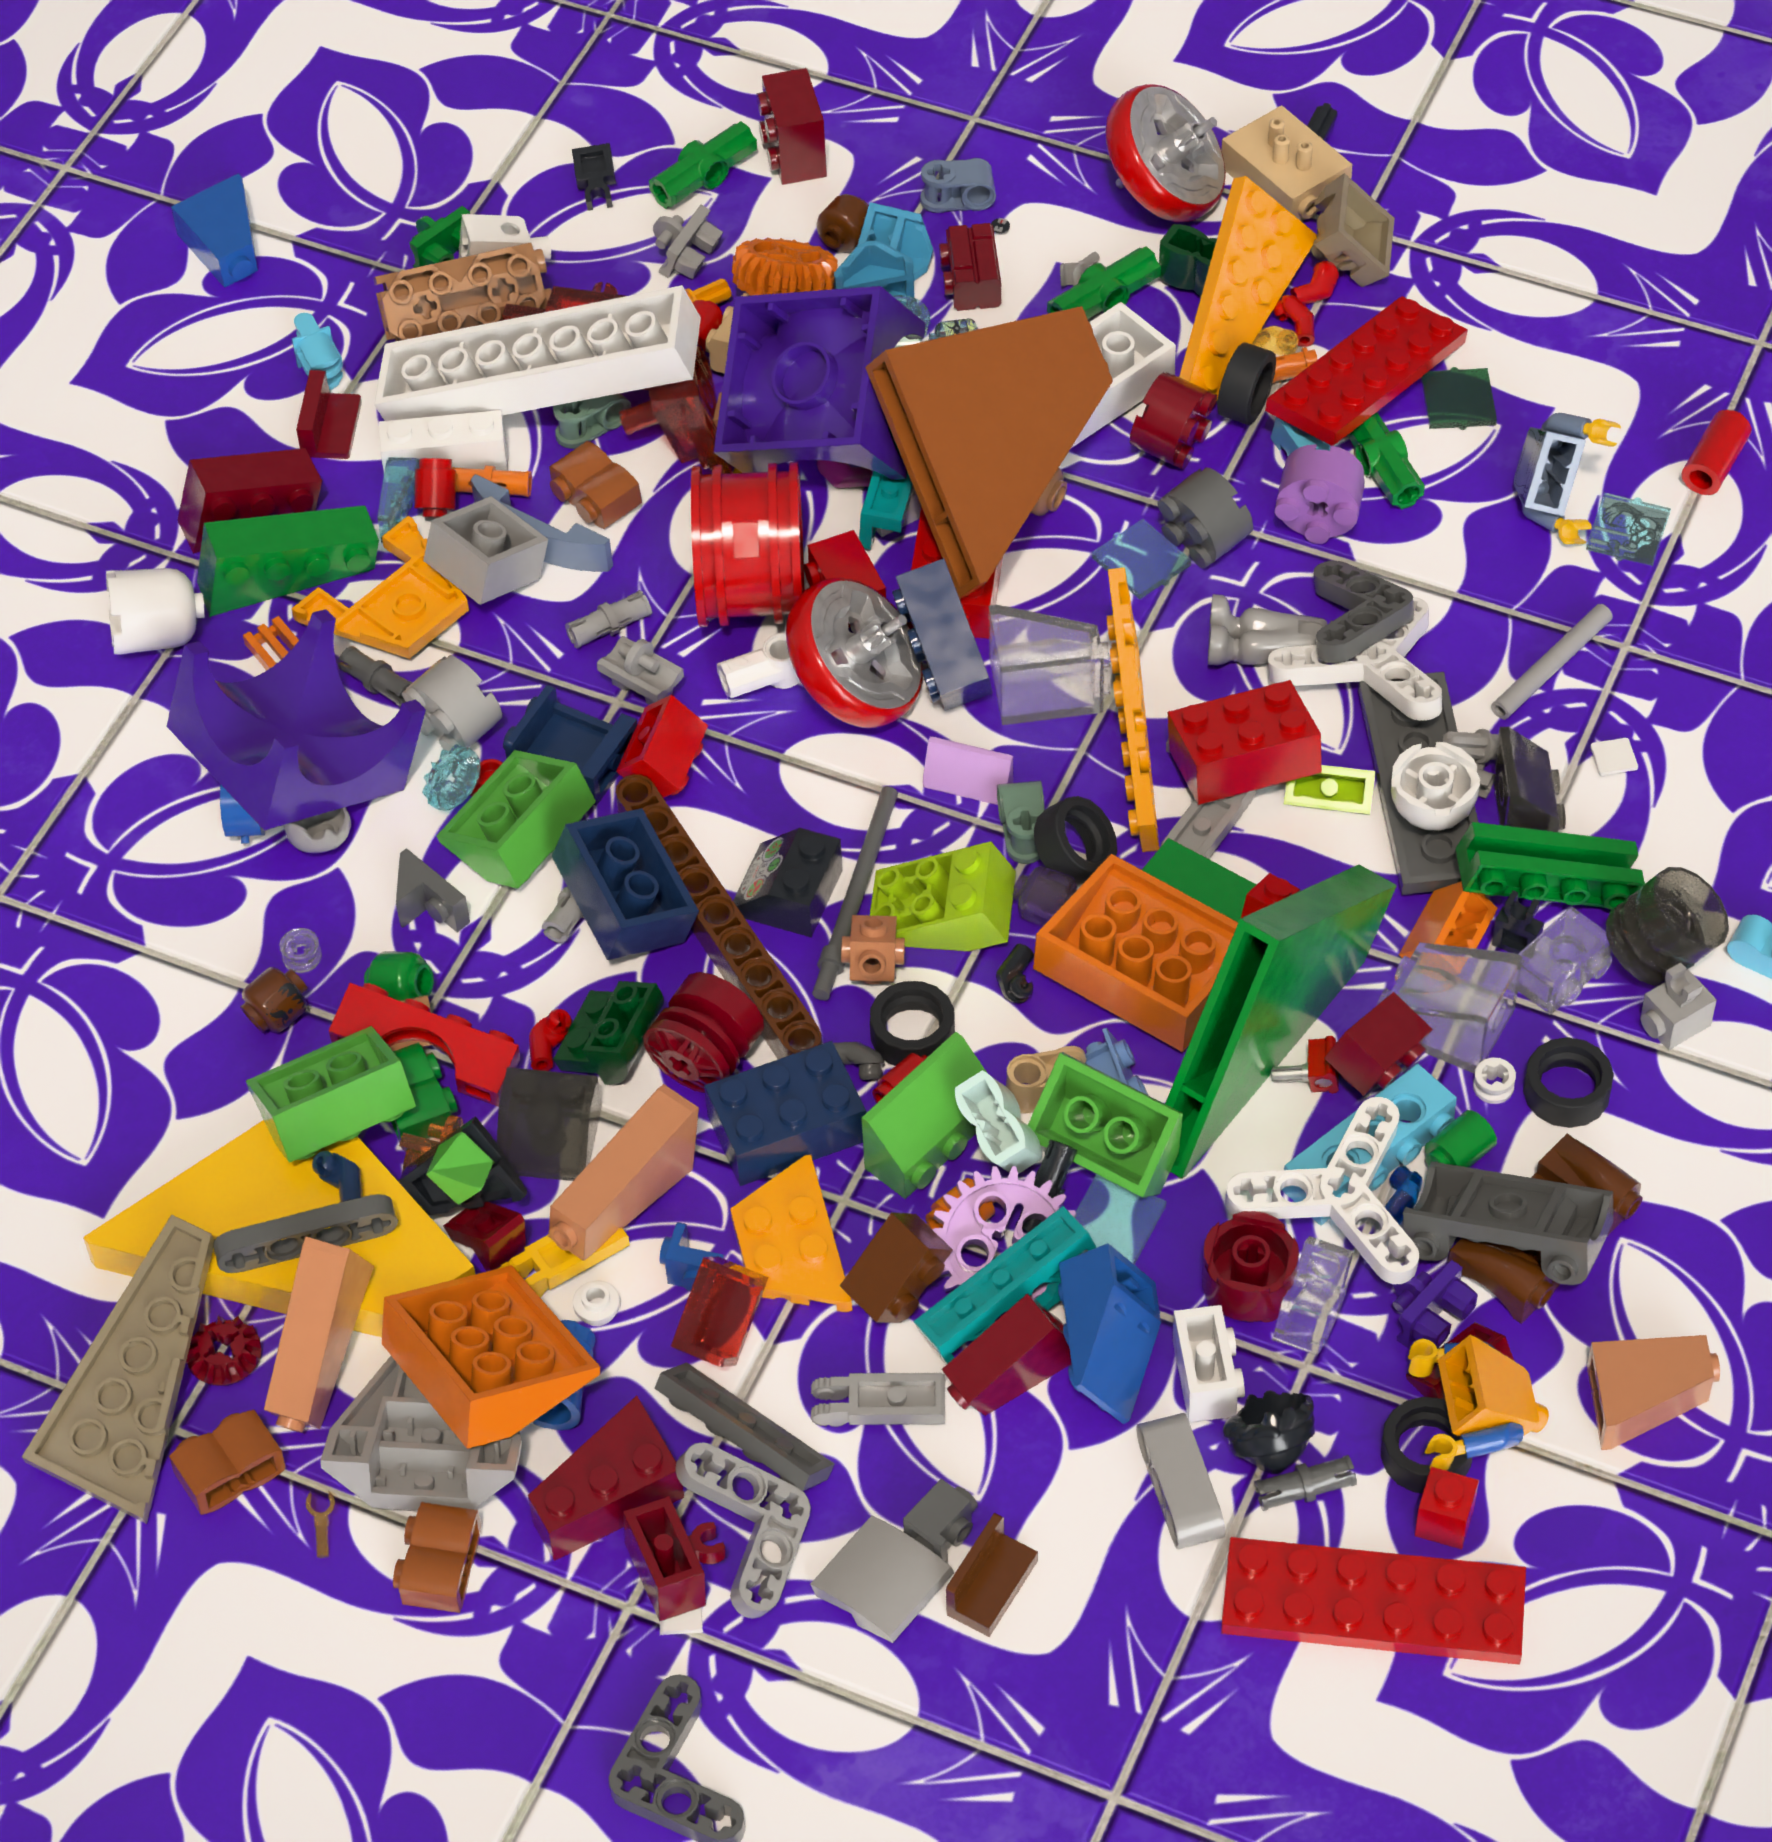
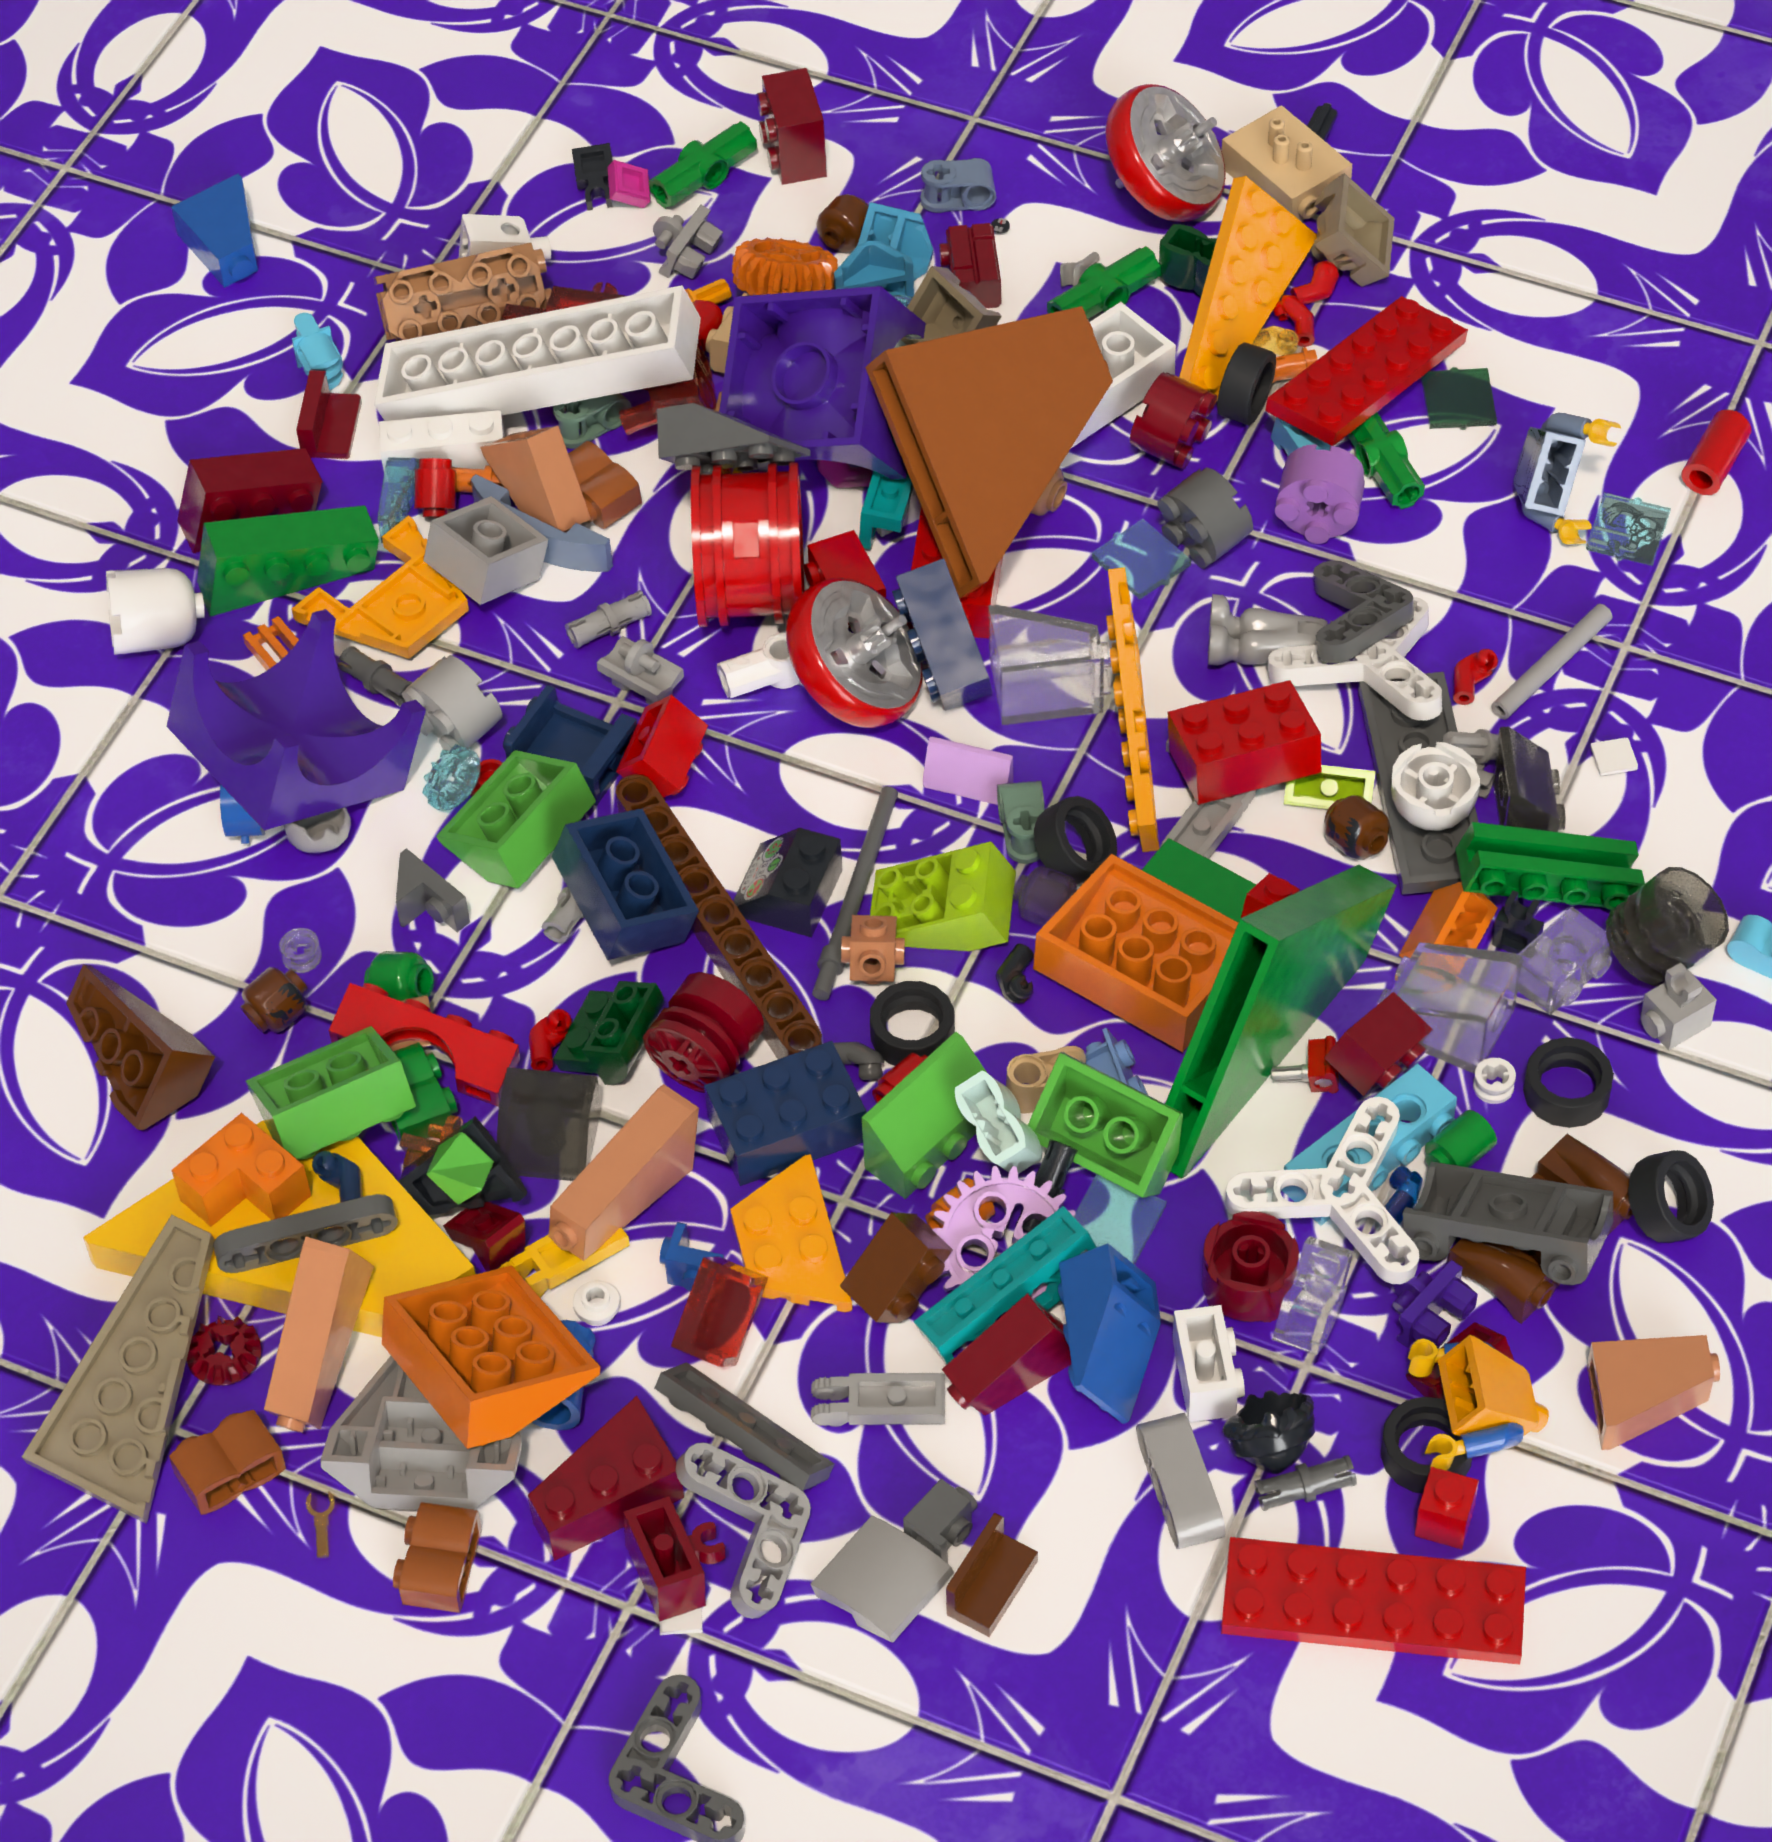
(141, 1051): none -> reddish brown wedge
(240, 1165): none -> orange brick
(437, 239): green hips -> none
(539, 476): none -> nougat slope
(628, 184): none -> dark pink tile
(705, 438): none -> dark grey slope
(947, 307): none -> dark tan brick
(1356, 827): none -> reddish brown head
(1470, 672): none -> red arm
(1692, 1191): none -> black tyre

